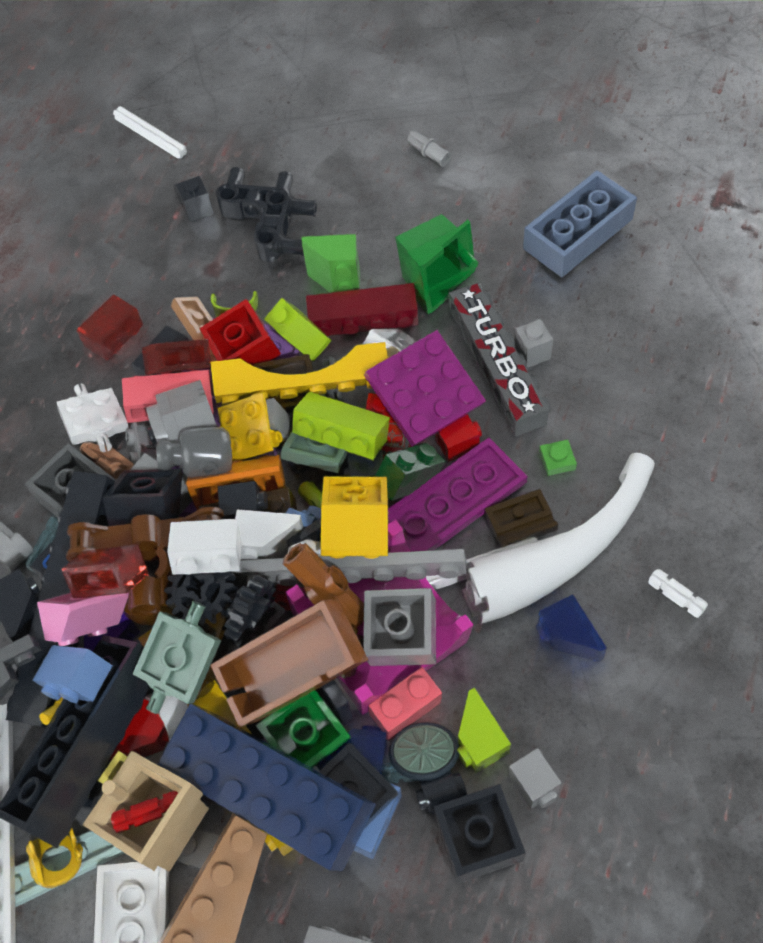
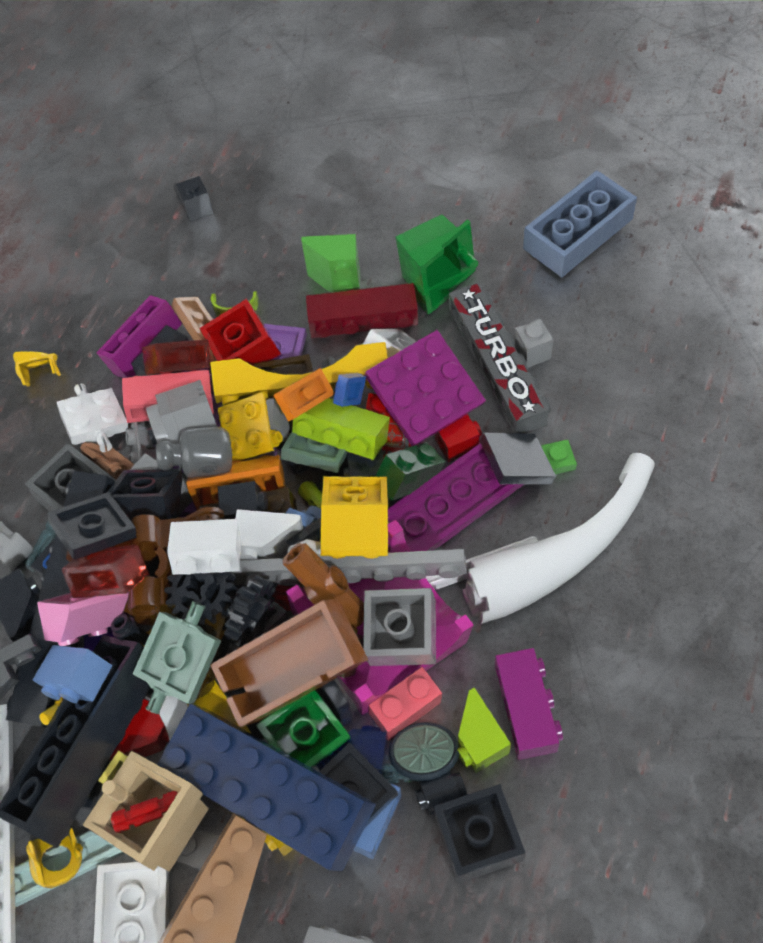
(29, 360): none -> yellow piece
(91, 525): none -> black tile
(110, 327): clear red brick -> none
(125, 628): none -> black pin
(136, 333): none -> magenta brick
(150, 132): white axle -> none
(269, 204): black pin -> none
(297, 329): lime slope -> none
(304, 394): none -> orange plate
(349, 389): none -> blue plate
(429, 148): light grey axle -> none
(517, 458): none -> tile
(521, 518): dark brown plate -> none
(527, 704): none -> magenta brick
(535, 779): light grey brick -> none
(570, 630): clear blue slope -> none
(678, 593): white axle -> none

